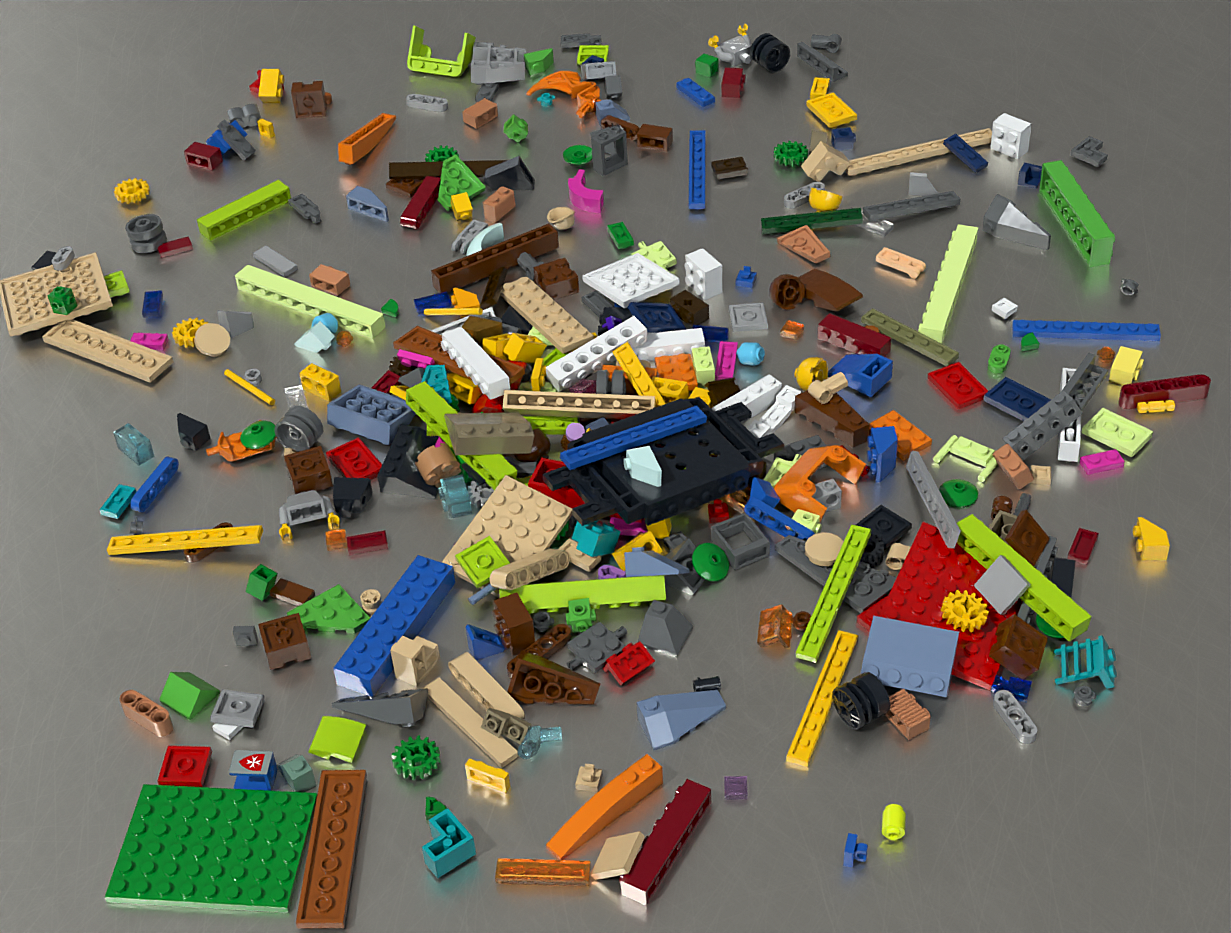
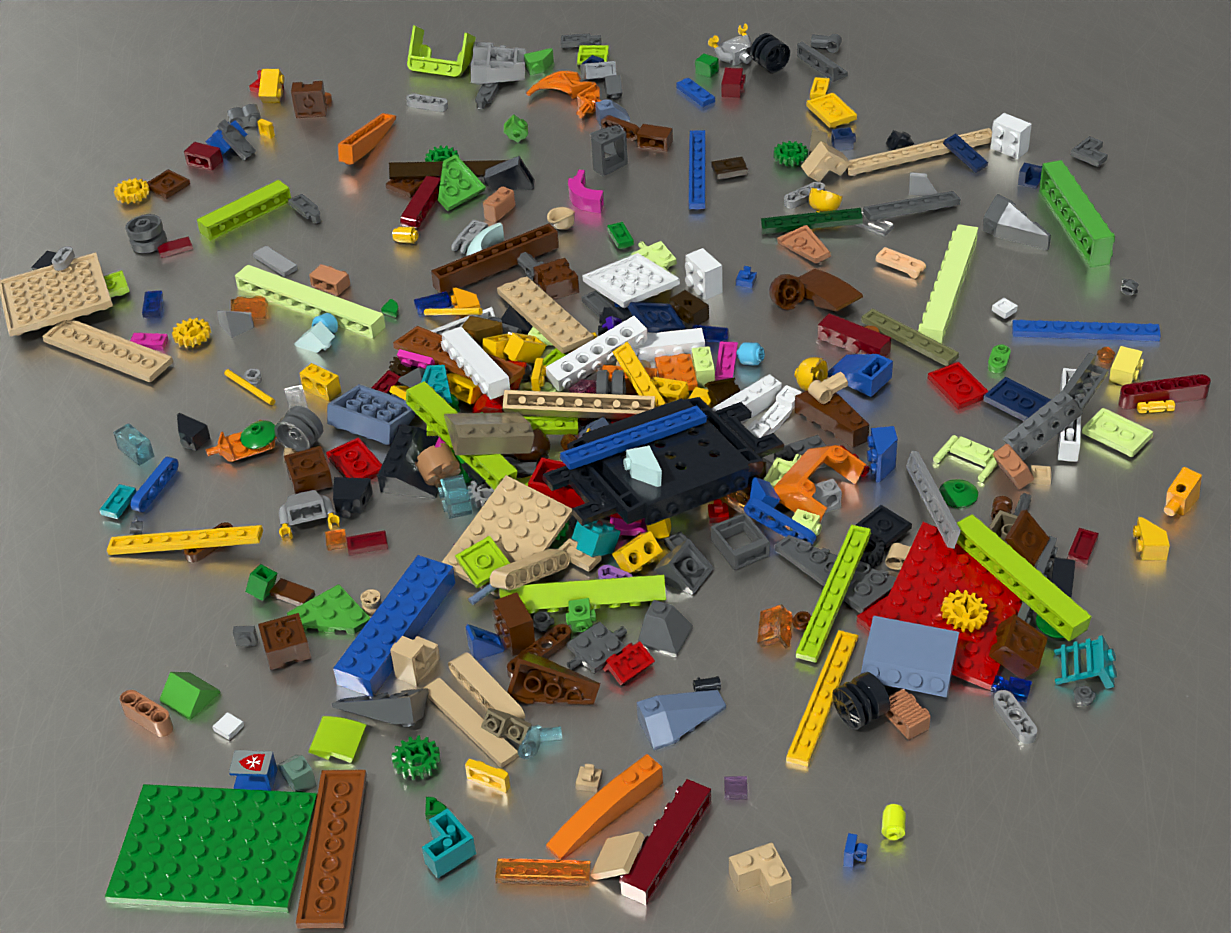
(62, 300): green brick -> none
(168, 183): none -> reddish brown tile
(185, 766): red plate -> none
(212, 339): tan tile -> none
(237, 708): light grey tile -> none
(255, 305): none -> clear orange bracket
(344, 338): clear orange plate -> none
(367, 203): sand blue slope -> none
(405, 235): none -> yellow brick
(461, 206): yellow brick -> none
(480, 113): nougat brick -> none
(493, 288): dark brown tile -> none
(546, 99): teal plate -> none
(574, 431): lavender tile -> none
(578, 154): green dish -> none
(650, 564): sand blue slope -> none
(704, 564): green dish -> none
(748, 317): light grey tile -> none
(763, 868): none -> tan brick
(792, 330): clear orange plate -> none
(823, 548): tan tile -> none
(898, 138): none -> black bracket
(908, 435): orange plate -> none
(1002, 585): light grey tile -> none
(1029, 342): green tile -> none
(1101, 462): dark pink plate -> none
(1181, 500): none -> light orange torso

